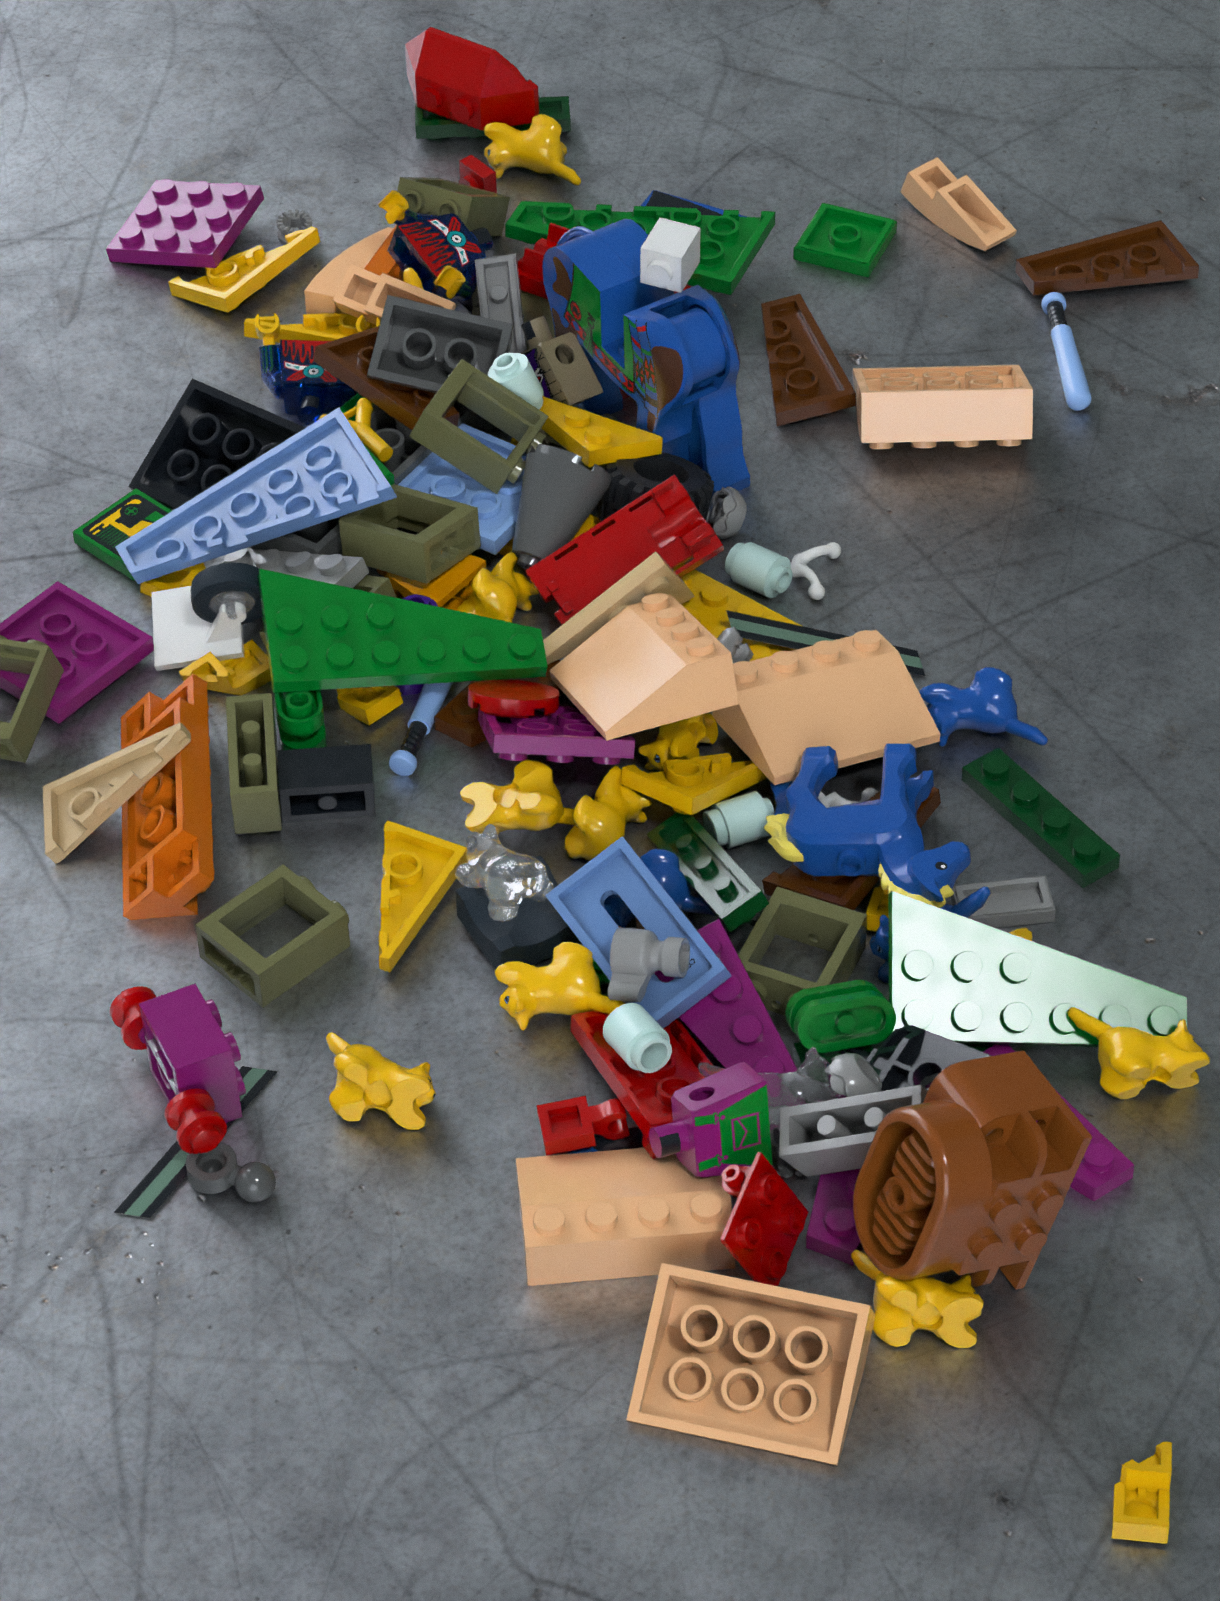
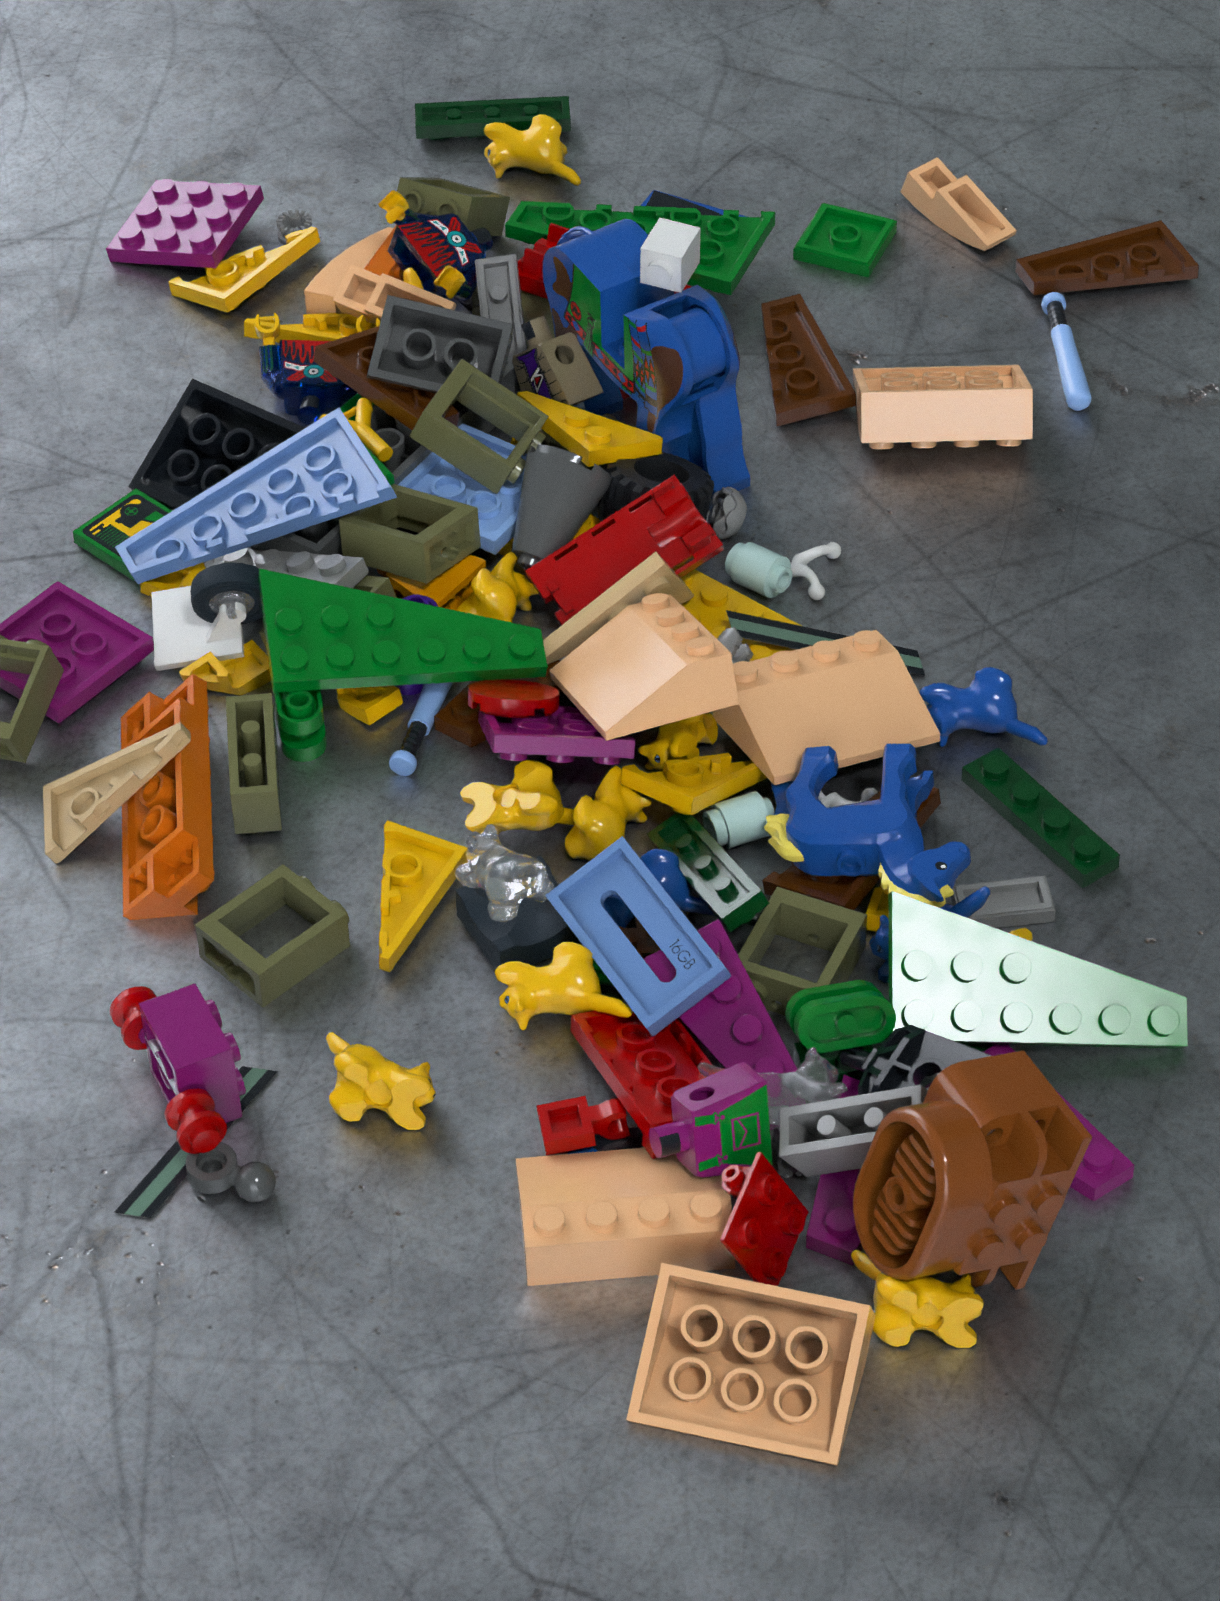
(326, 783): black brick -> none
(467, 81): red wedge -> none
(477, 174): red plate -> none
(518, 376): light aqua brick -> none
(637, 956): light grey piece -> none
(637, 1038): light aqua brick -> none
(852, 1075): light grey plate -> none
(1135, 1057): yellow animal -> none
(1143, 1498): yellow slope -> none

